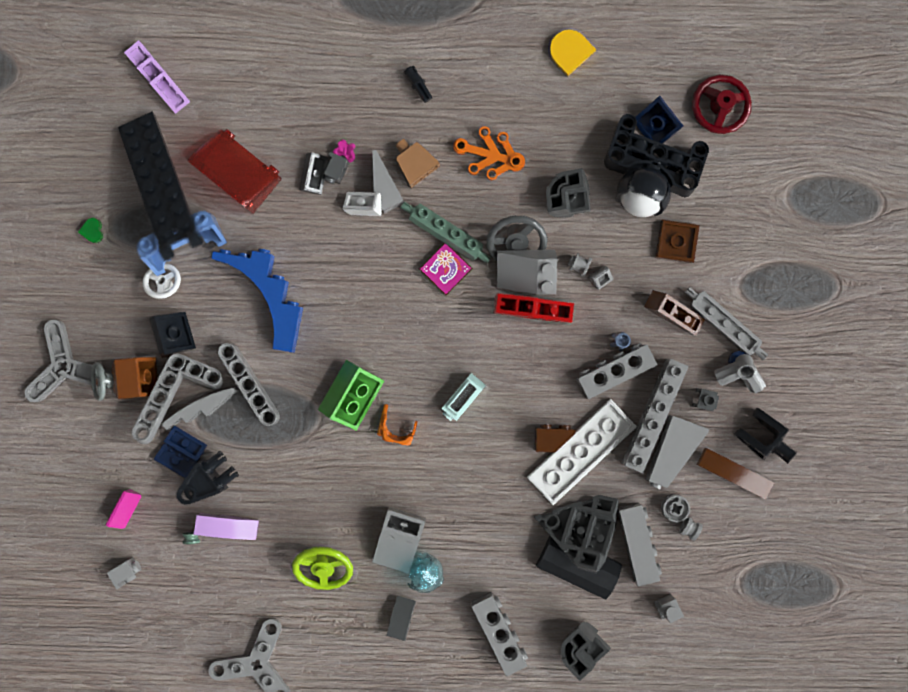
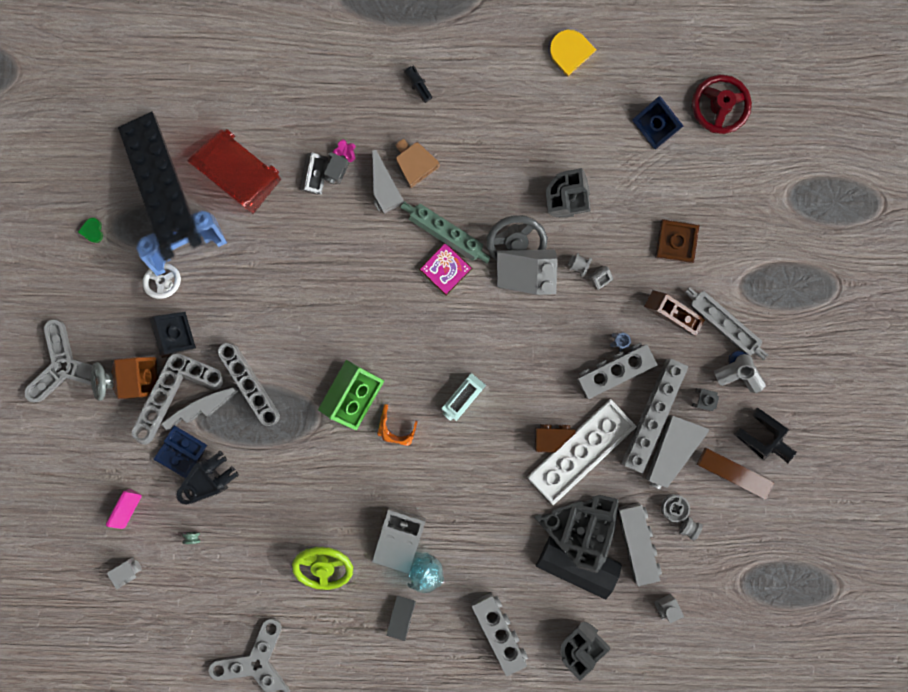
(157, 77): lavender slope -> none
(226, 526): lavender slope -> none
(259, 269): blue arch -> none
(362, 203): white slope -> none
(491, 155): orange plant -> none
(533, 308): red brick -> none
(649, 179): black beam -> none

